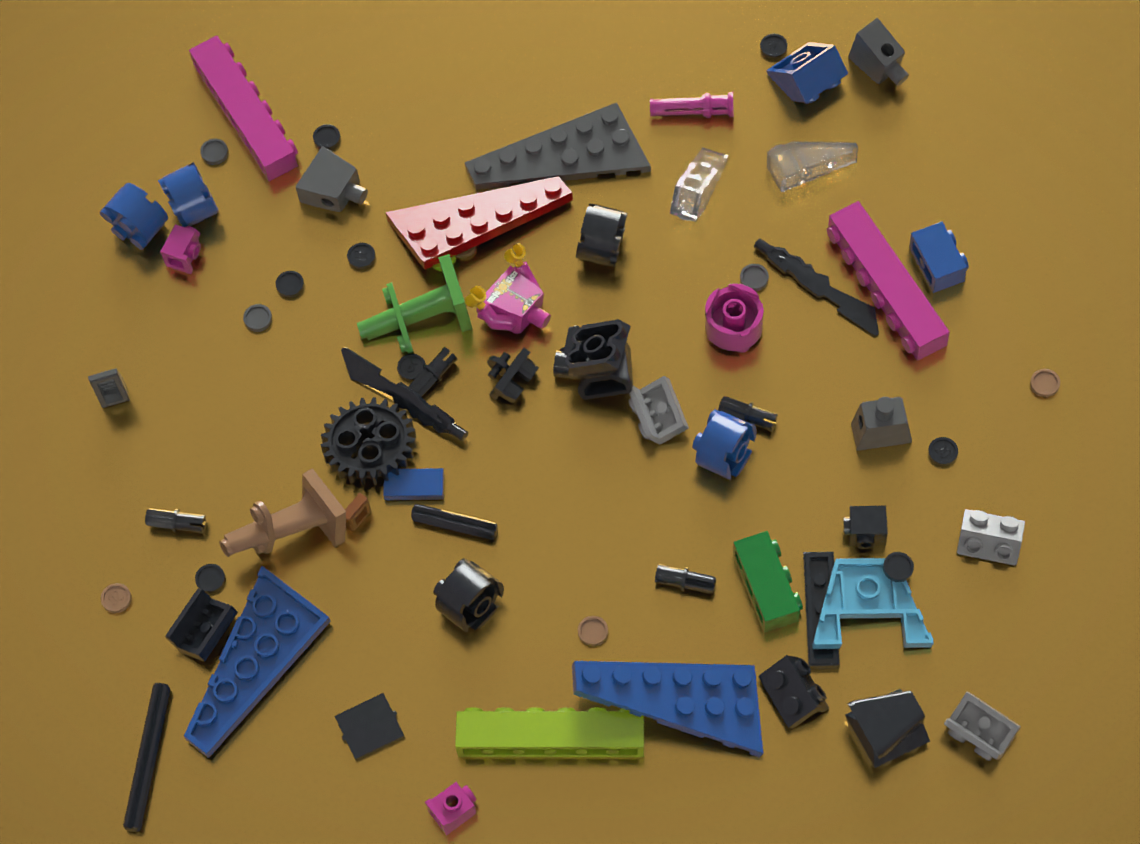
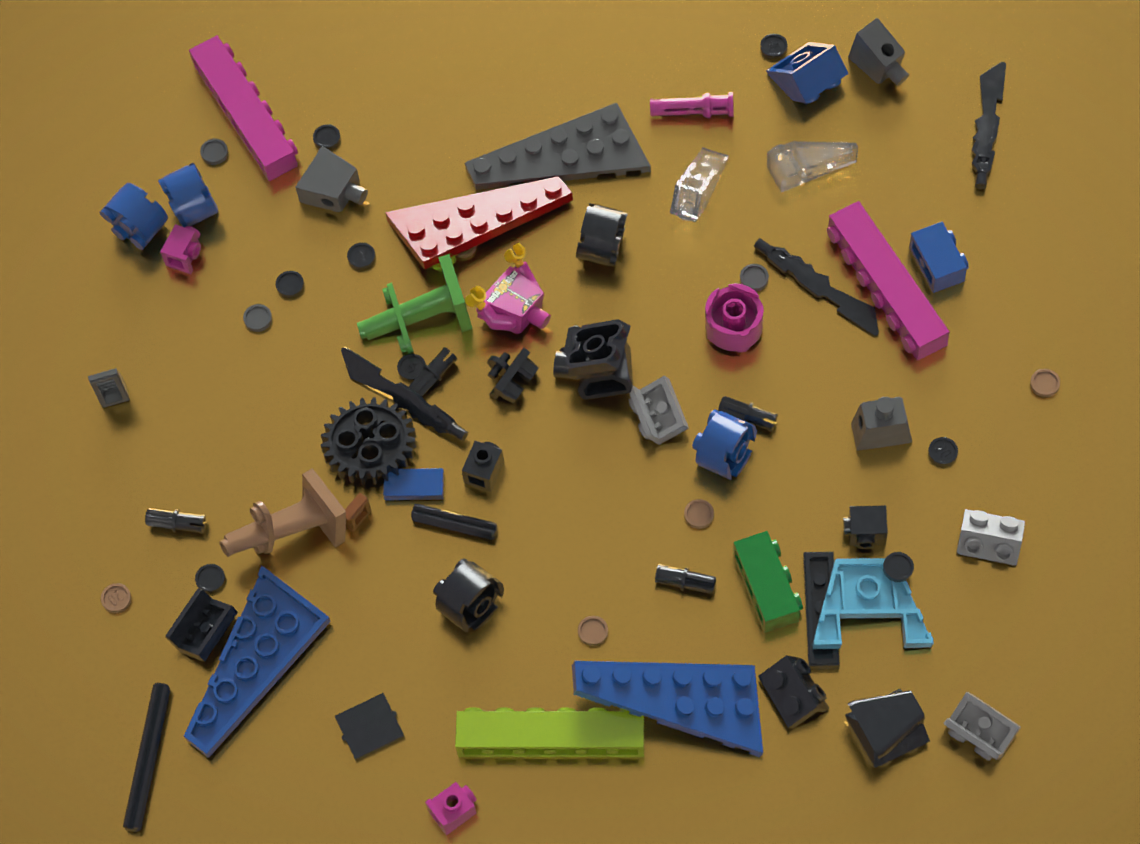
(483, 465): none -> black brick
(699, 513): none -> medium nougat piece
(987, 125): none -> black sword

